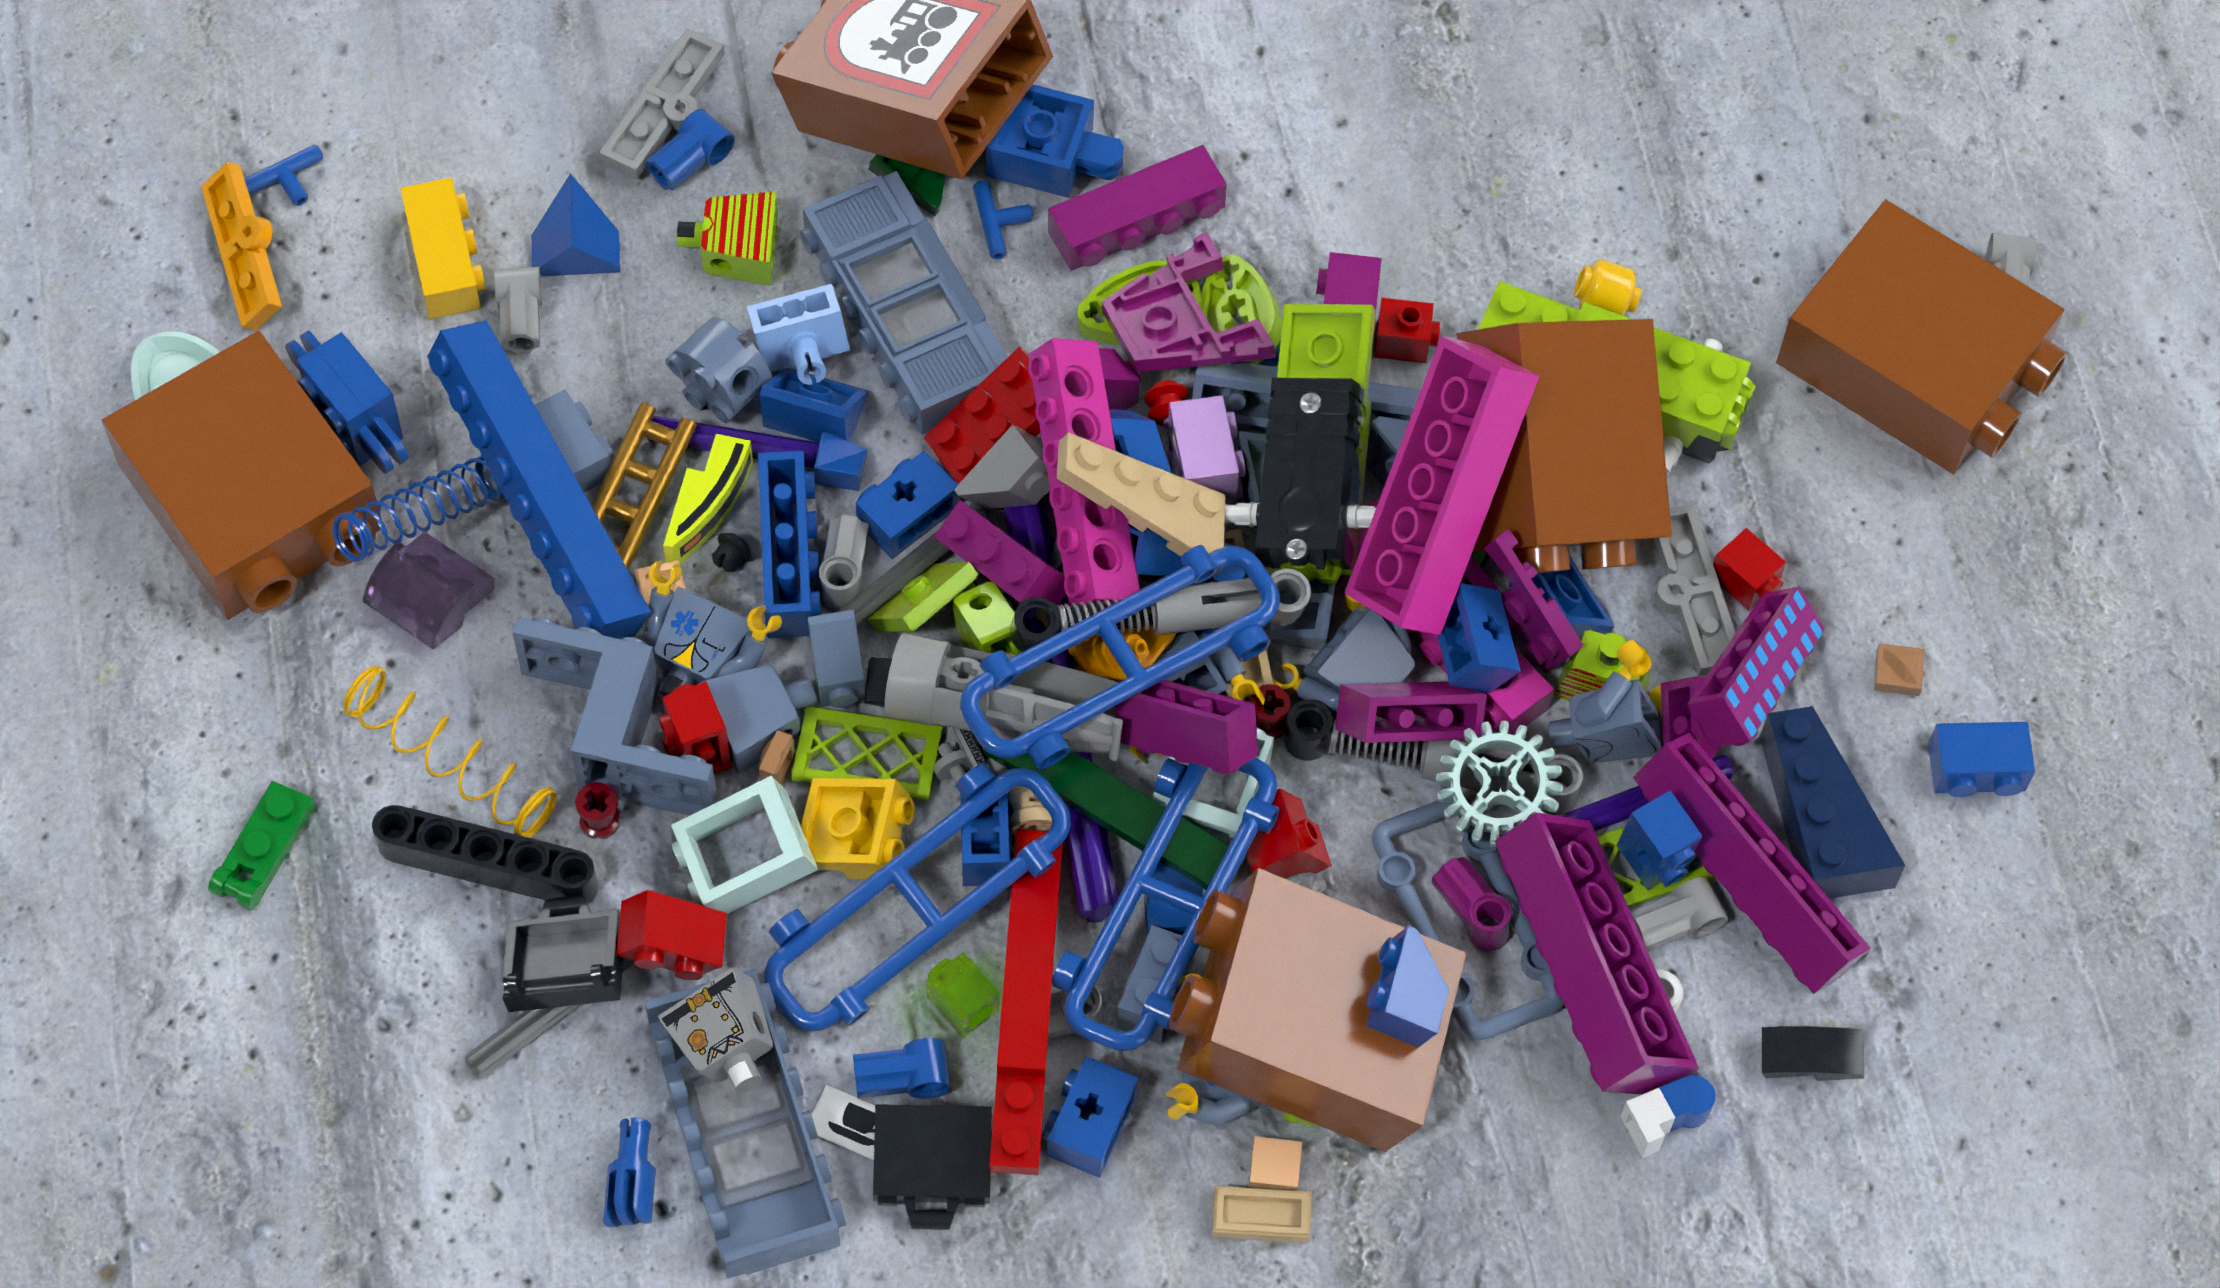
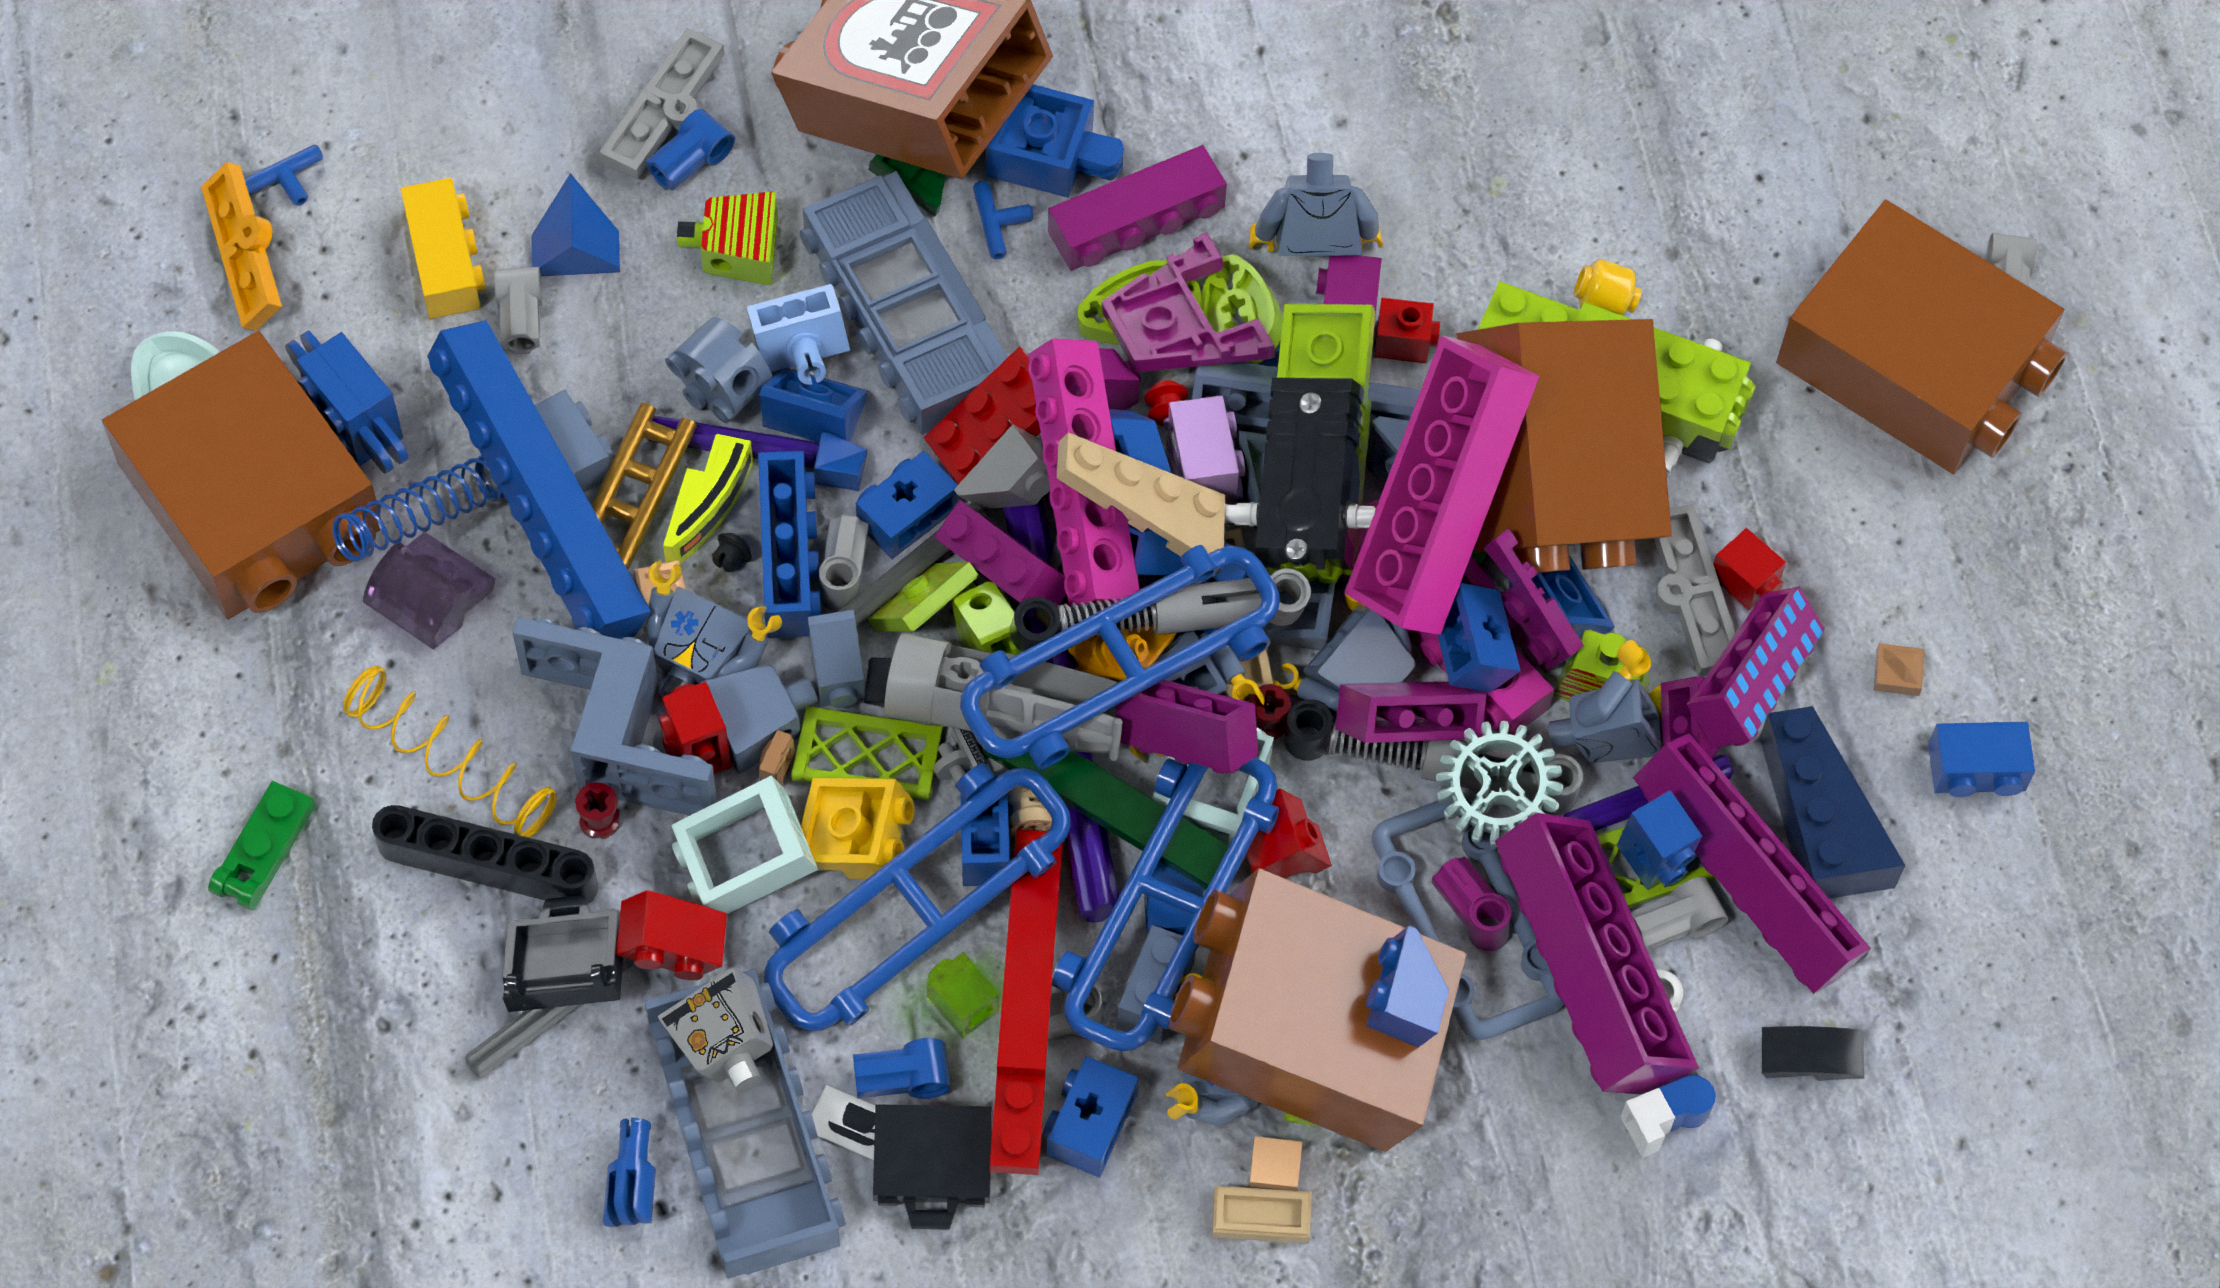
(1317, 215): none -> sand blue torso

